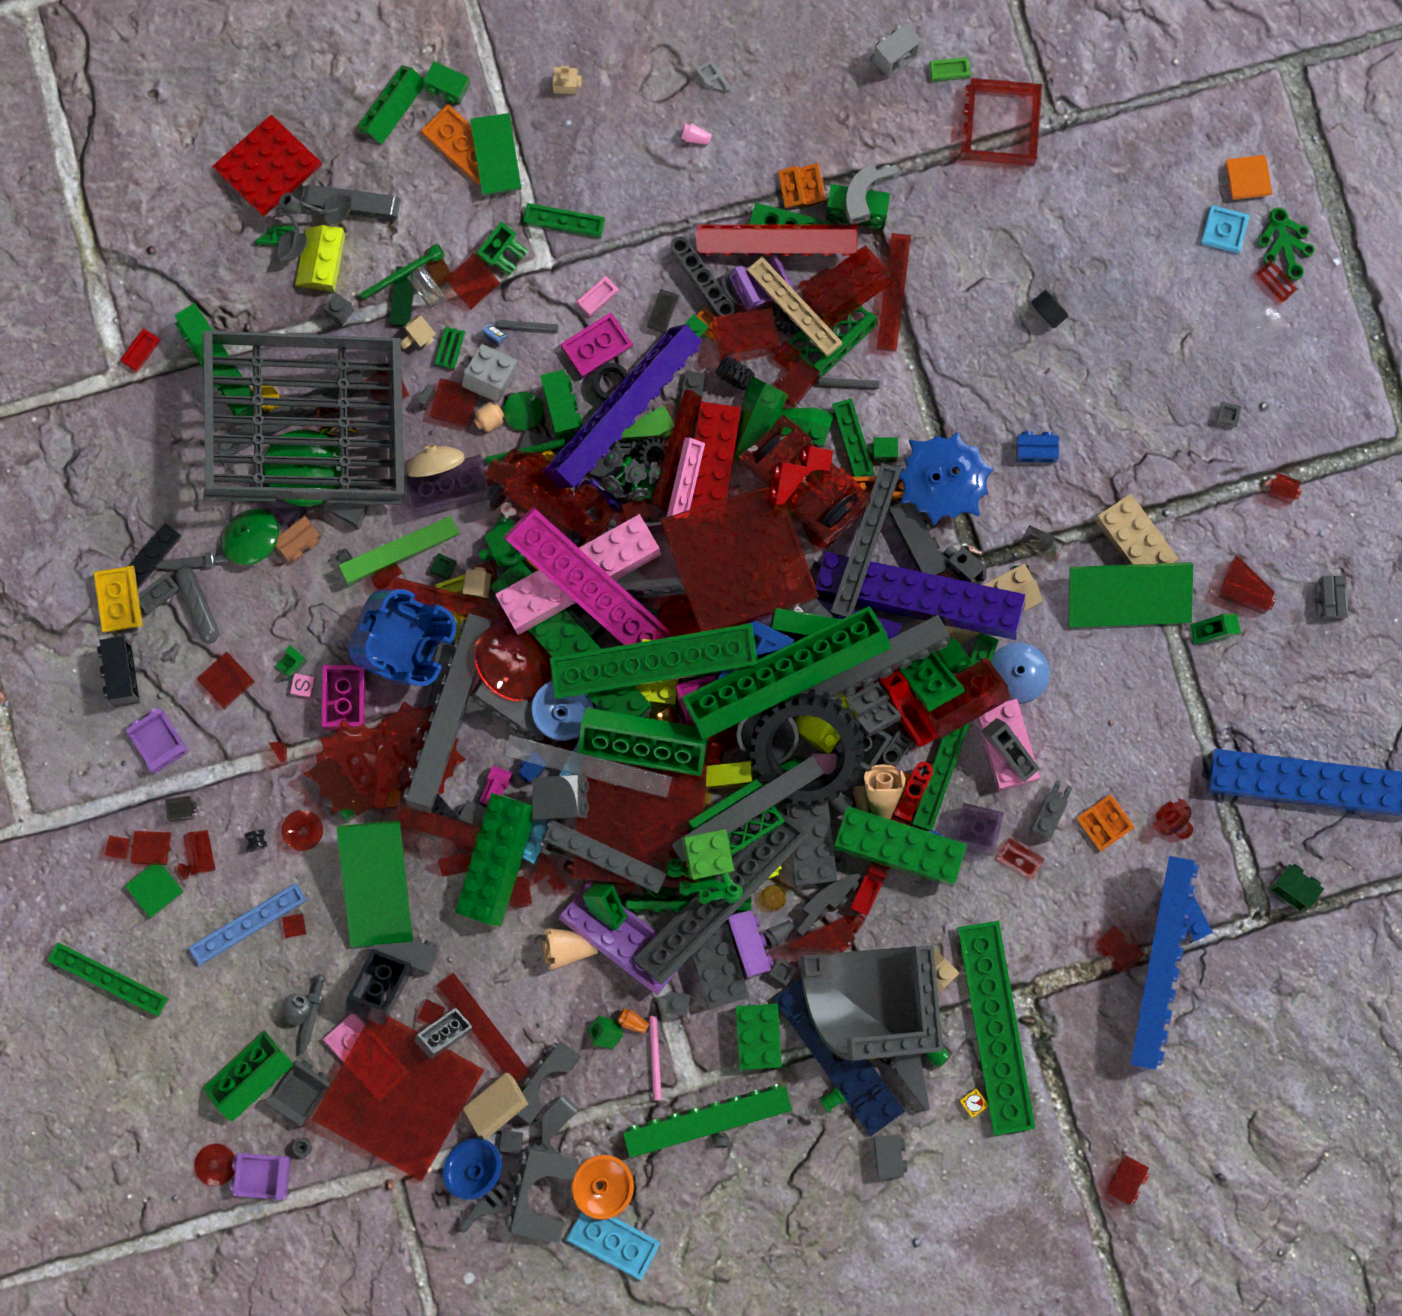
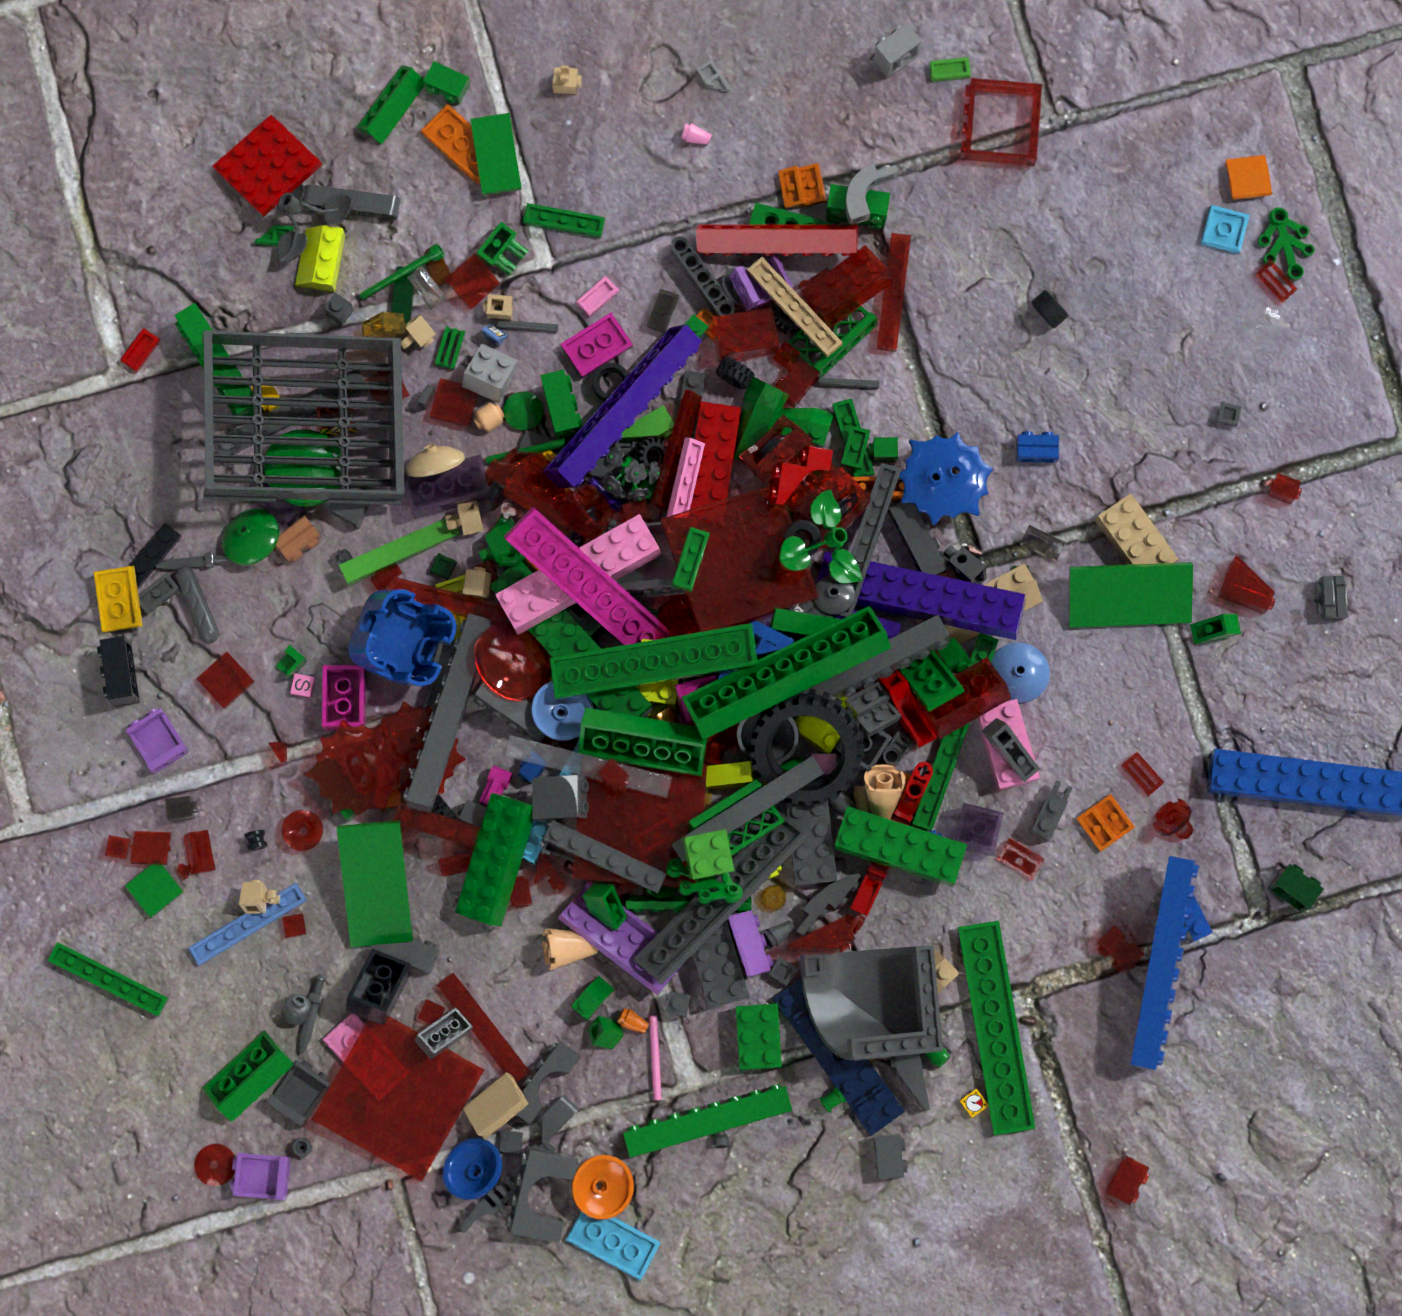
(255, 897): none -> tan brick
(384, 325): none -> clear yellow brick
(468, 518): none -> tan brick
(502, 301): none -> tan brick
(592, 998): none -> green slope
(614, 775): none -> clear red brick
(690, 559): none -> green tile
(808, 526): none -> black tyre
(836, 603): none -> dark grey dish
(843, 566): none -> green plant
(855, 447): none -> green plate
(1132, 774): none -> clear red tile

